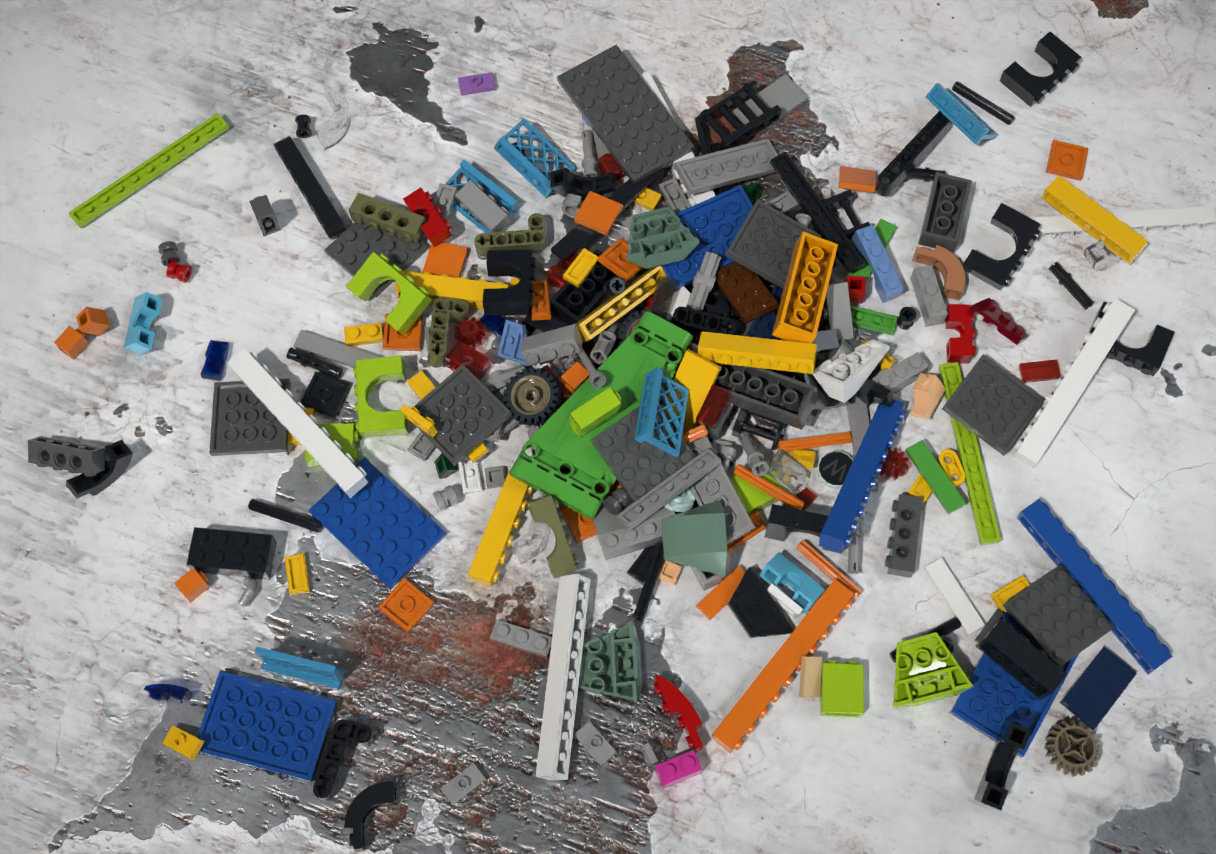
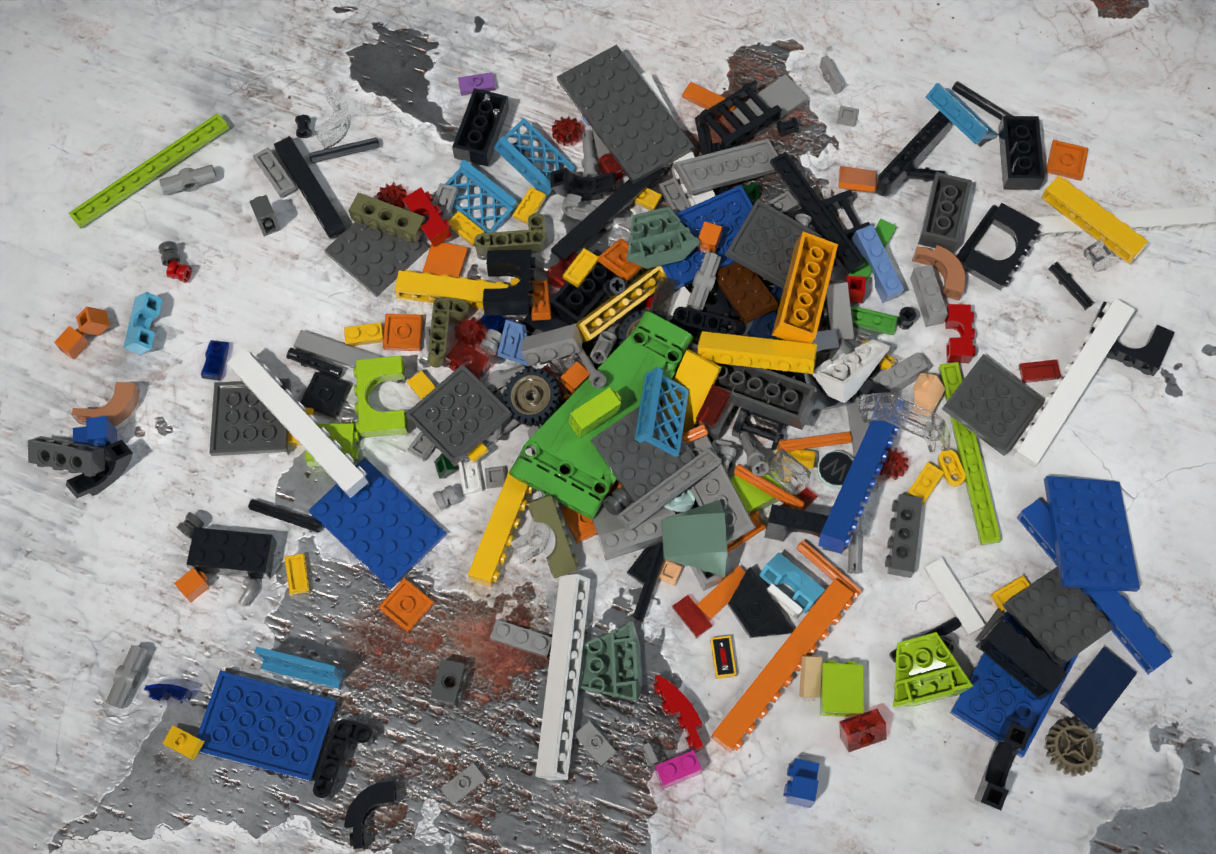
(97, 432): none -> blue brick
(117, 409): none -> nougat arch
(127, 676): none -> light grey piece
(186, 528): none -> dark grey wheel
(188, 179): none -> light grey piece
(274, 172): none -> light grey plate
(343, 150): none -> black axle
(392, 195): none -> clear red gear
(412, 299): lime arch -> none
(414, 416): yellow plate -> none
(447, 671): none -> dark grey brick
(465, 228): none -> yellow plate
(480, 127): none -> black brick
(483, 207): light grey brick -> none
(492, 341): none -> light grey wheel
(529, 205): none -> yellow plate
(566, 131): none -> clear red gear
(598, 213): orange tile -> none
(692, 616): none -> clear red tile
(703, 97): none -> orange tile
(709, 237): none -> orange brick
(723, 657): none -> tile
(787, 126): none -> black bush
(803, 783): none -> blue brick
(830, 75): none -> light grey plate
(847, 116): none -> light grey tile
(862, 730): none -> clear red brick
(905, 416): none -> clear piece
(935, 477): bright green tile -> none
(977, 234): none -> black axle
(1005, 325): dark red wing -> none
(1021, 152): none -> black brick
(1033, 88): black arch -> none
(1091, 534): none -> blue plate

